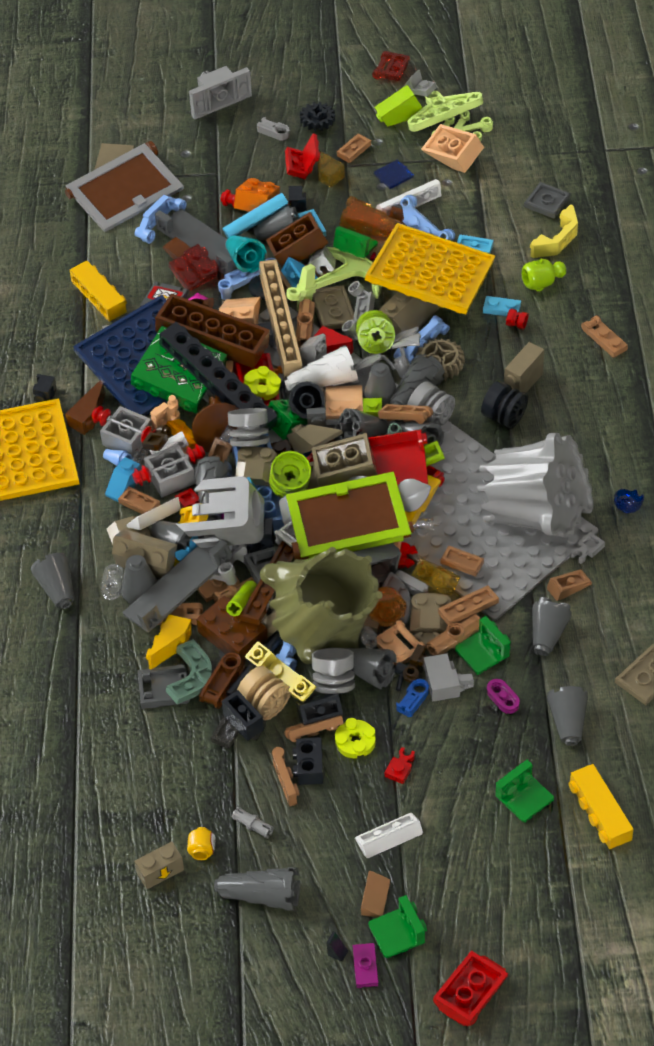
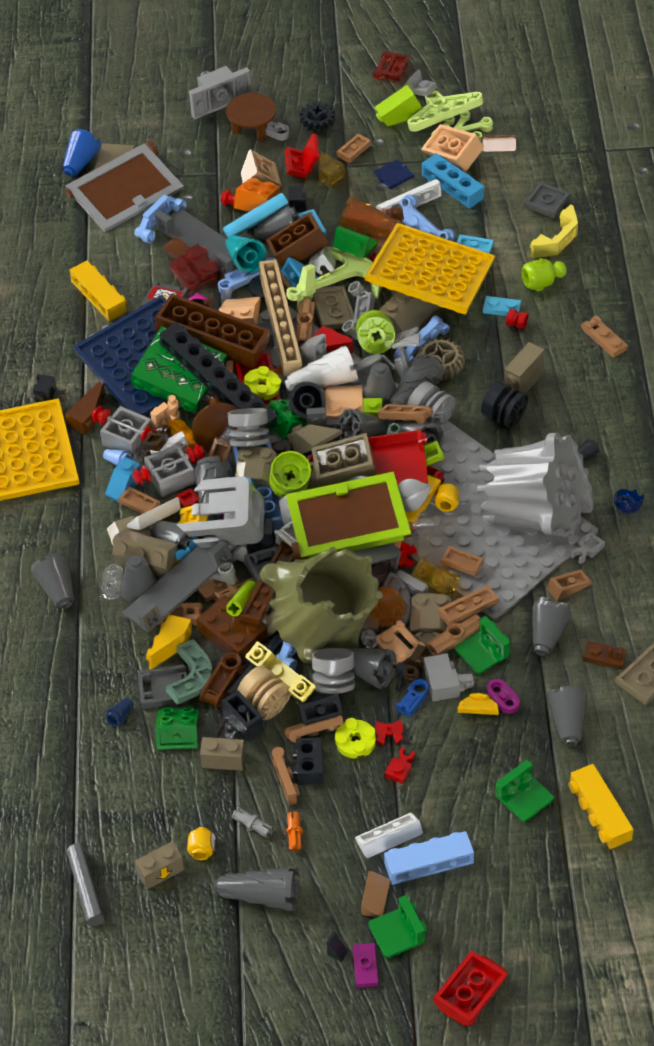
(79, 151): none -> blue cone
(85, 885): none -> dark grey brick
(118, 713): none -> dark blue cone
(177, 728): none -> green bracket
(222, 753): none -> dark tan brick
(251, 111): none -> reddish brown piece
(260, 168): none -> tan slope
(294, 831): none -> orange axle
(394, 729): none -> red piece
(428, 857): none -> light blue brick
(447, 497): none -> yellow head
(453, 180): none -> dark azure brick
(478, 704): none -> yellow plate
(499, 143): none -> slope
(588, 449): none -> black cone
(604, 655): none -> reddish brown plate

